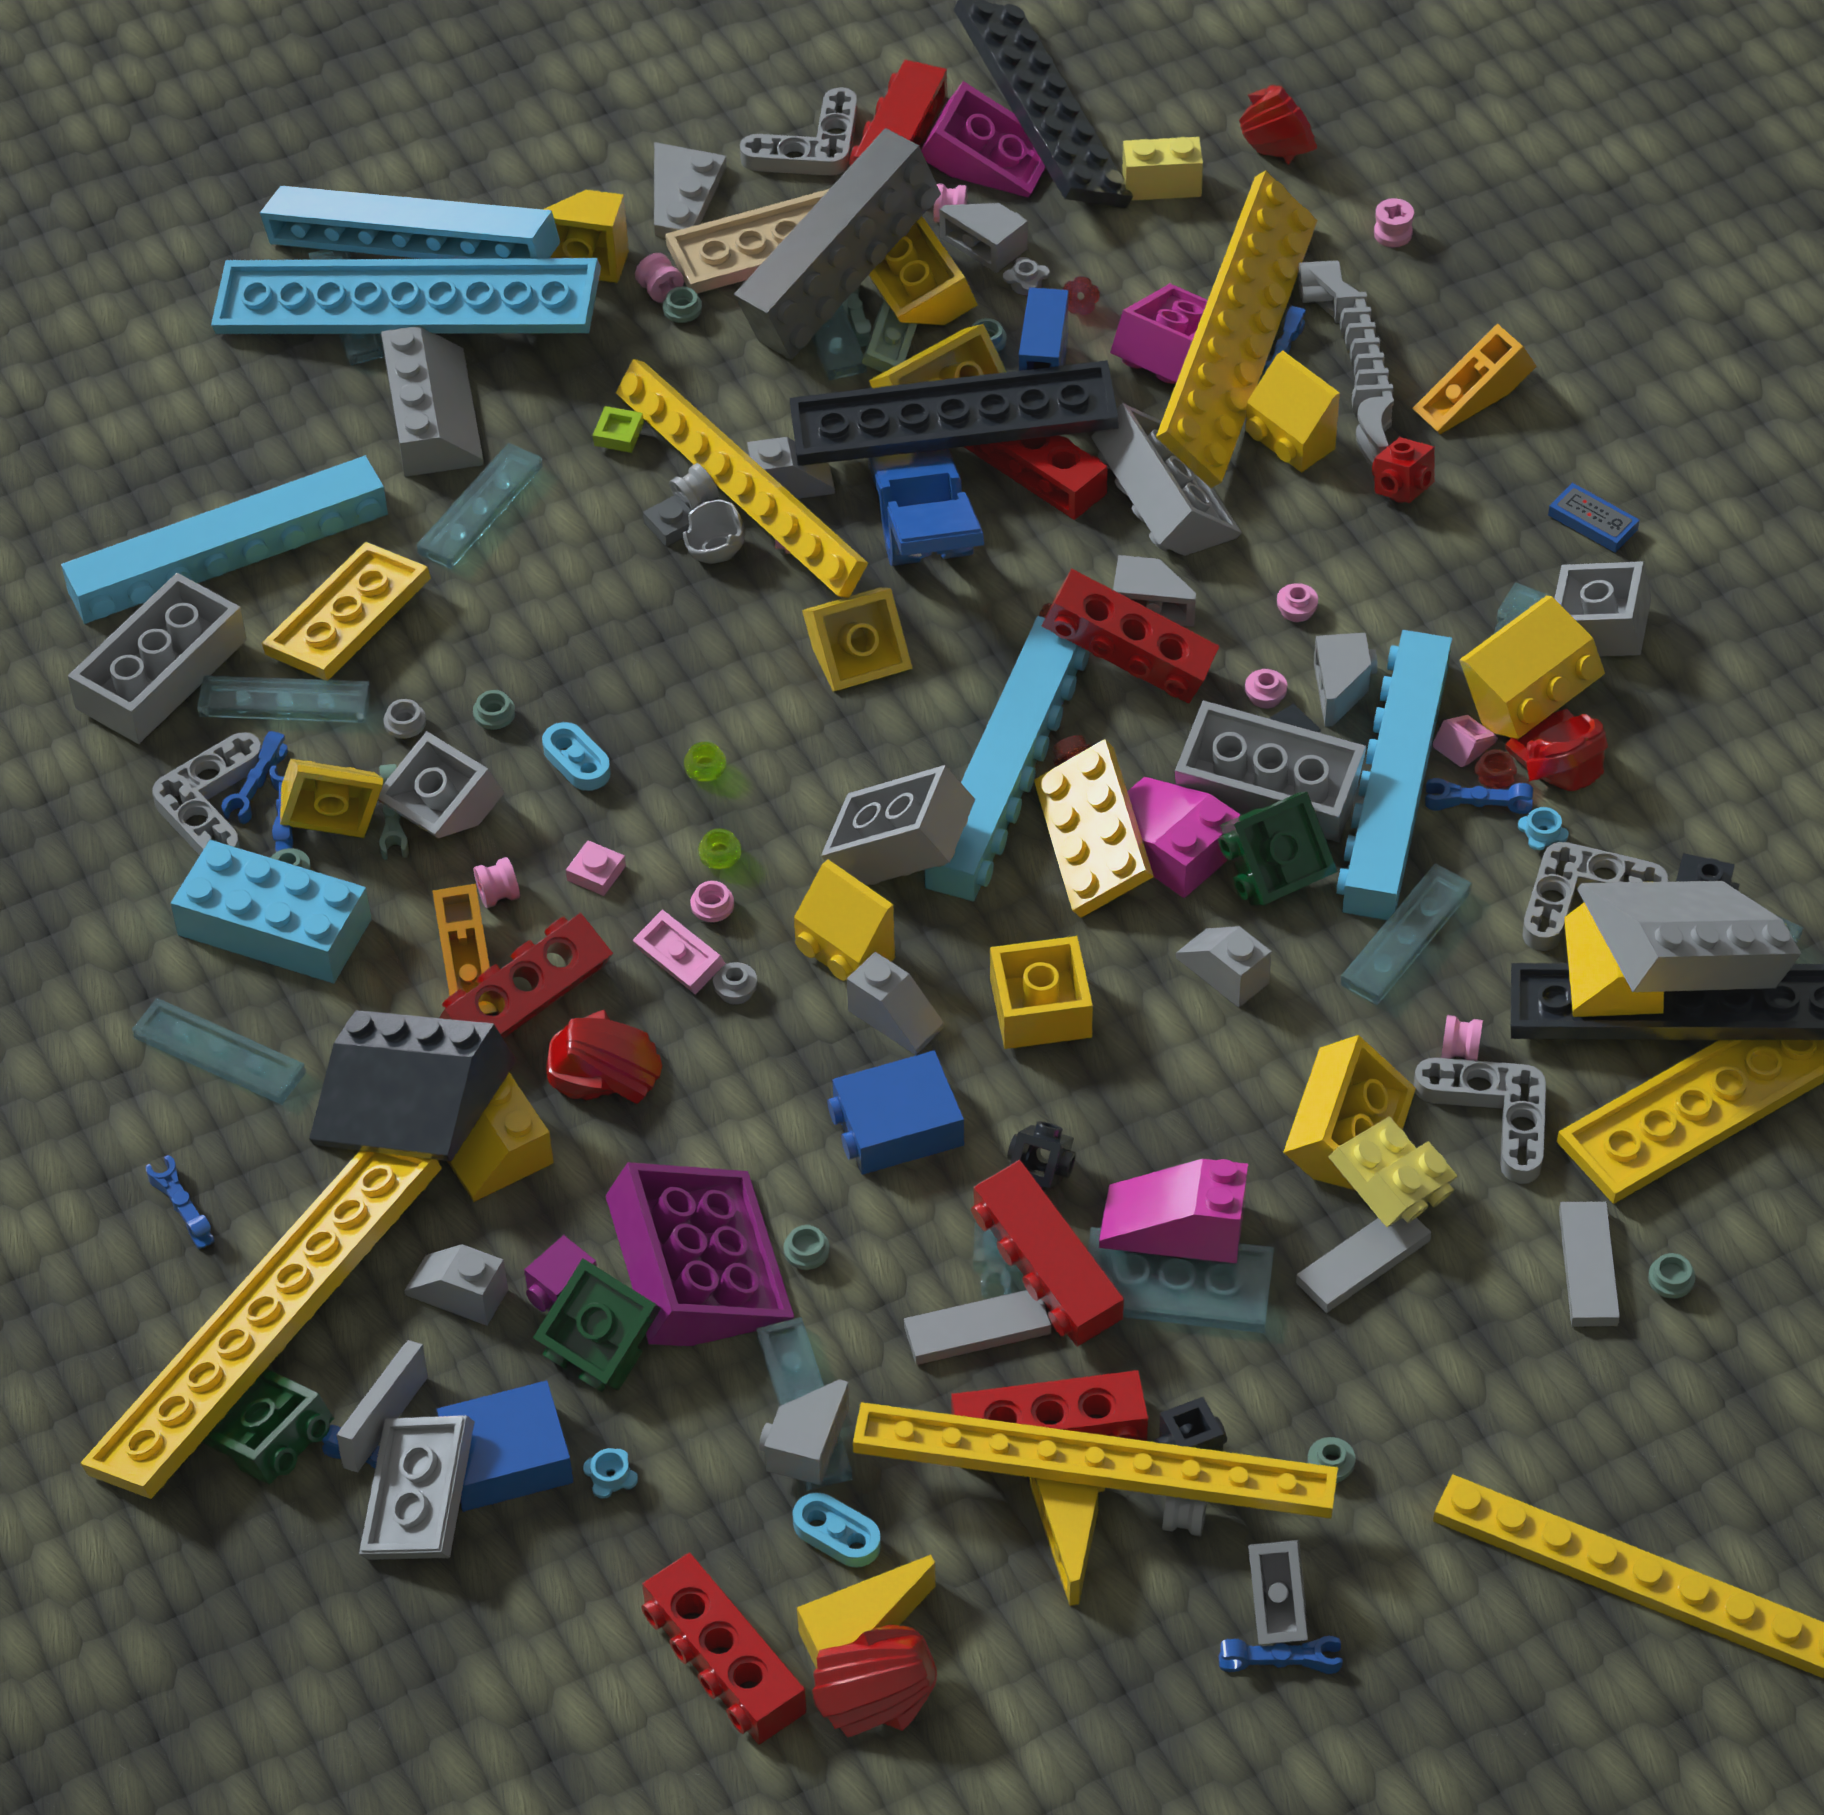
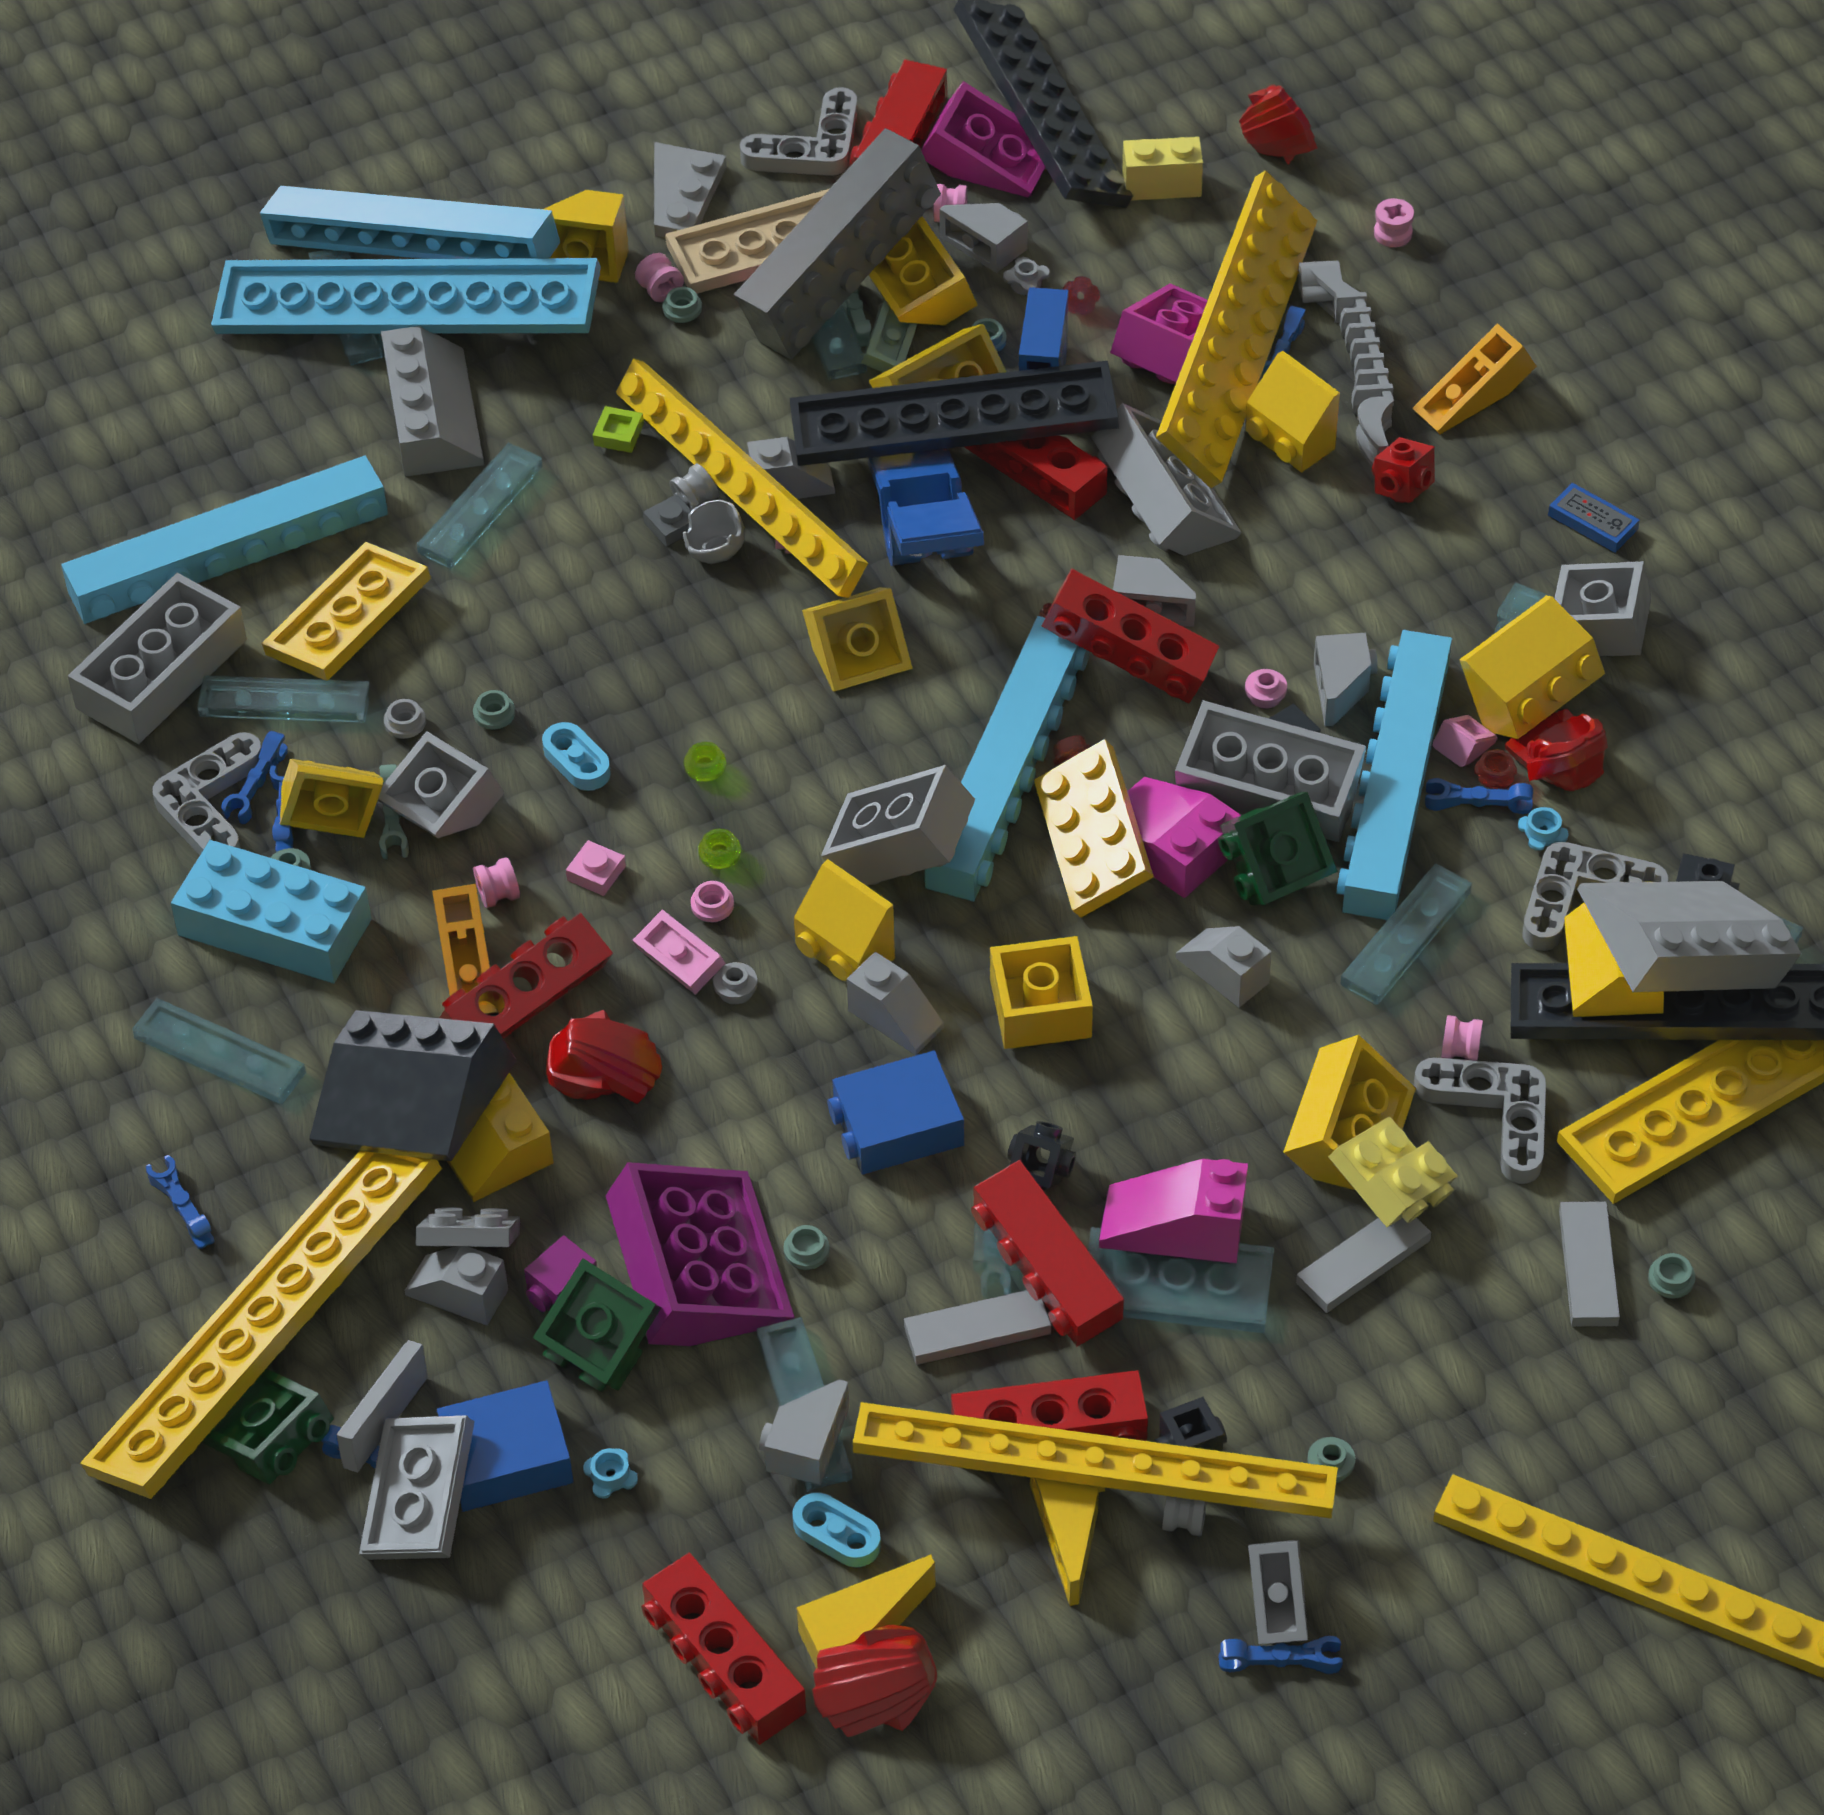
(450, 1228): none -> light grey plate
(1297, 602): bright pink plate -> none

